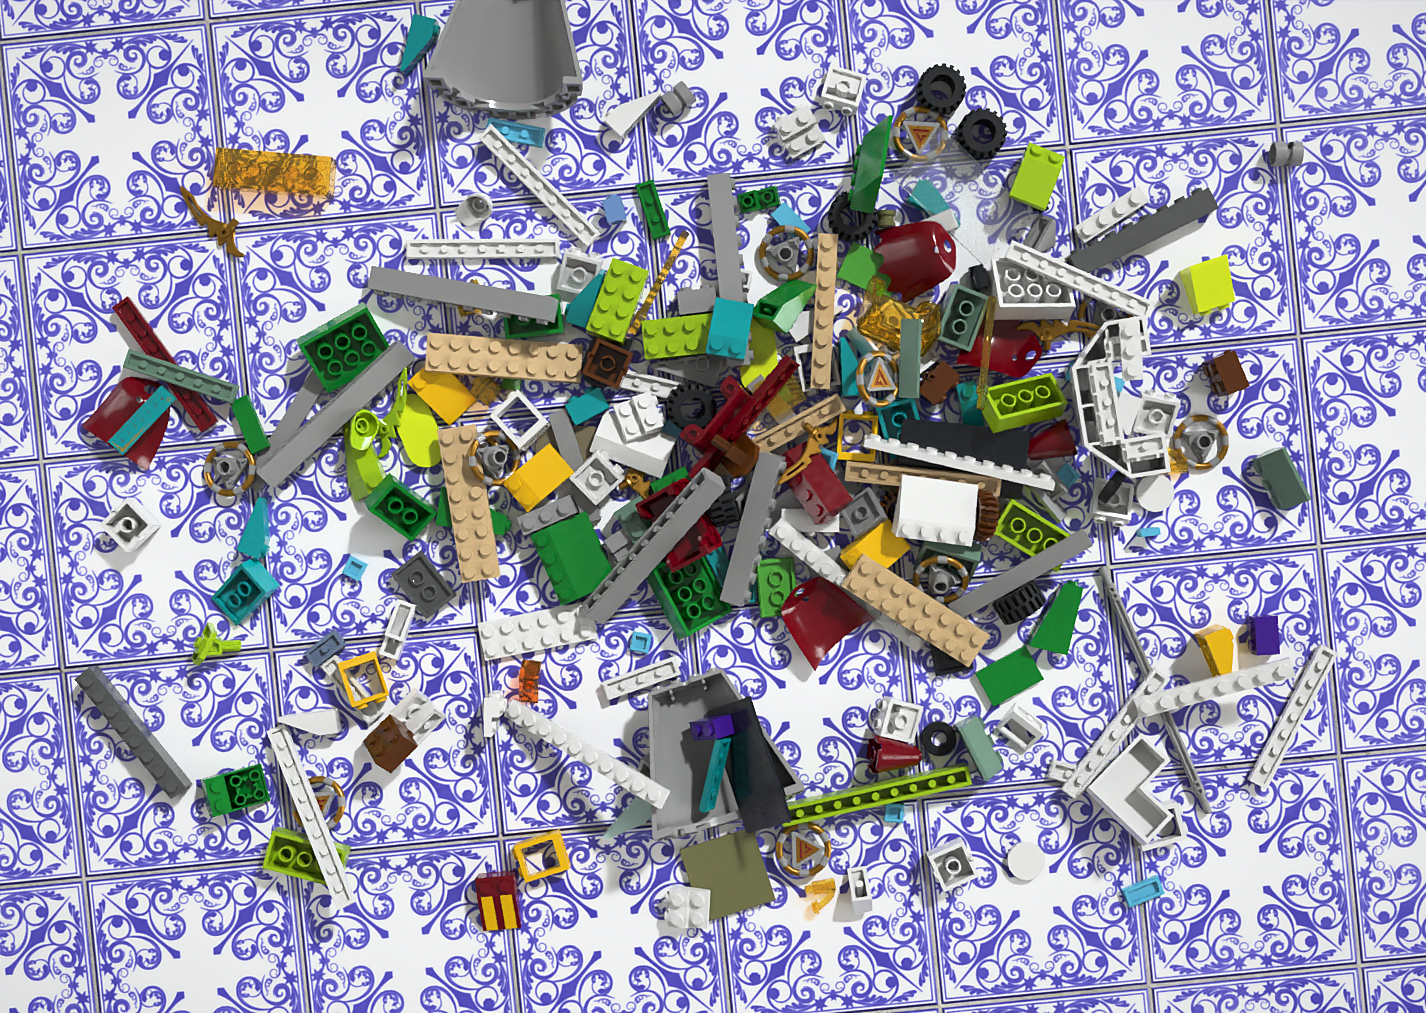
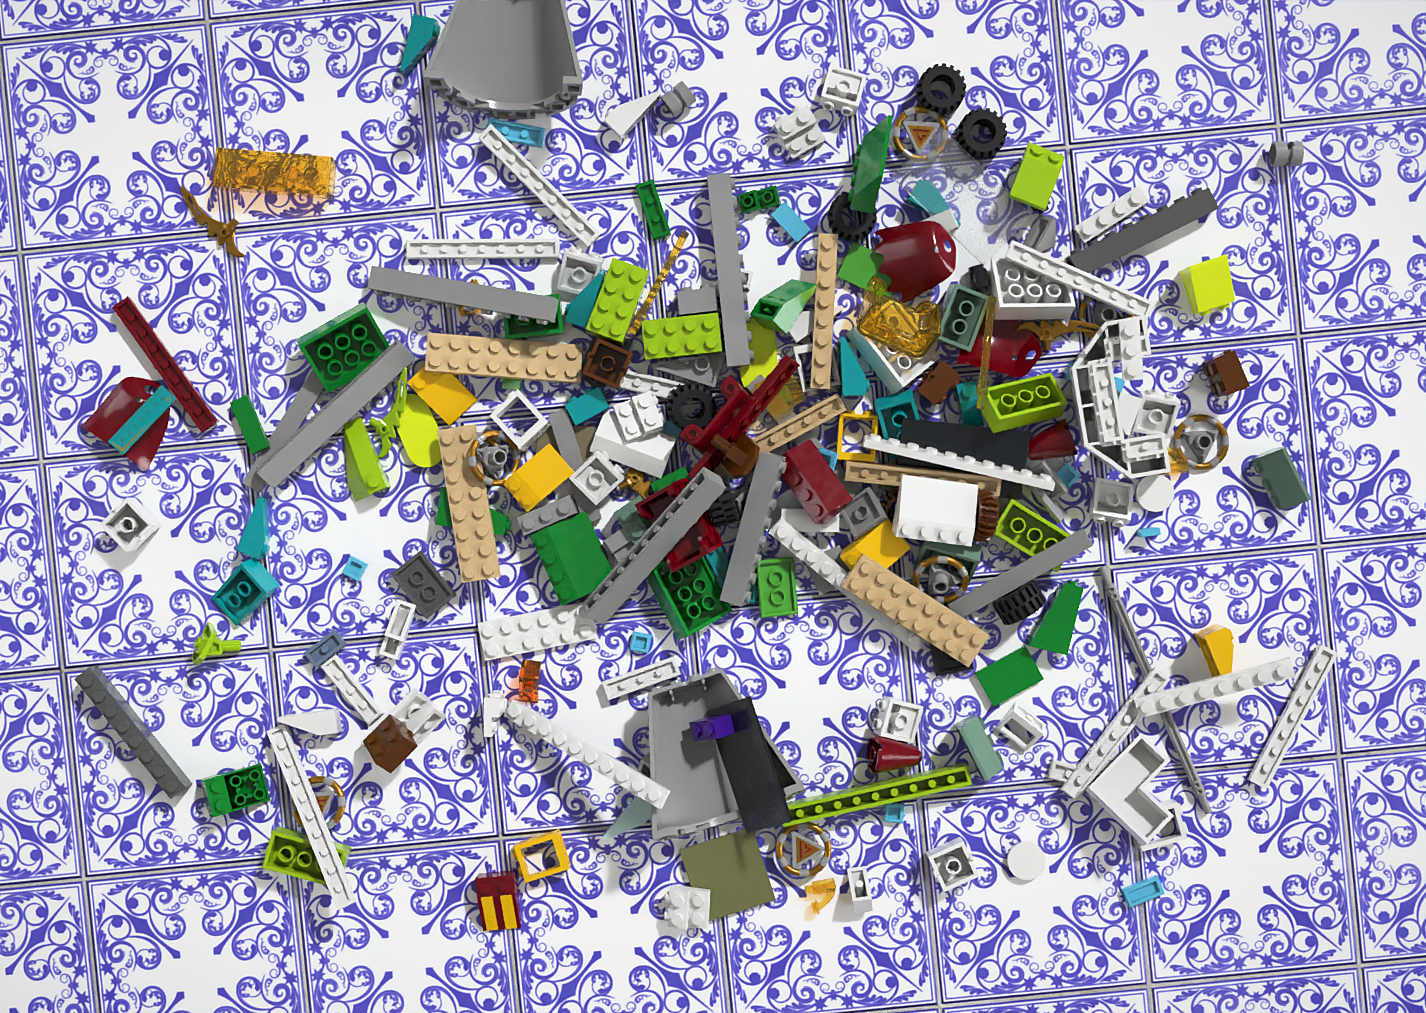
(181, 376): sand green tile -> none
(230, 469): light grey piece -> none
(360, 704): yellow window -> none
(368, 426): lime cap -> none
(400, 507): green brick -> none
(472, 210): white cap -> none
(485, 389): clear yellow brick -> none
(614, 210): medium blue brick -> none
(714, 774): teal tile -> none
(729, 329): teal slope -> none
(786, 253): light grey piece -> none
(816, 437): pearl gold piece -> none
(822, 619): dark red piece -> none
(878, 378): piece -> none
(886, 218): olive wheel -> none
(910, 358): sand green tile -> none
(941, 750): black tyre -> none
(1111, 487): black tyre -> none
(1263, 635): dark purple brick -> none

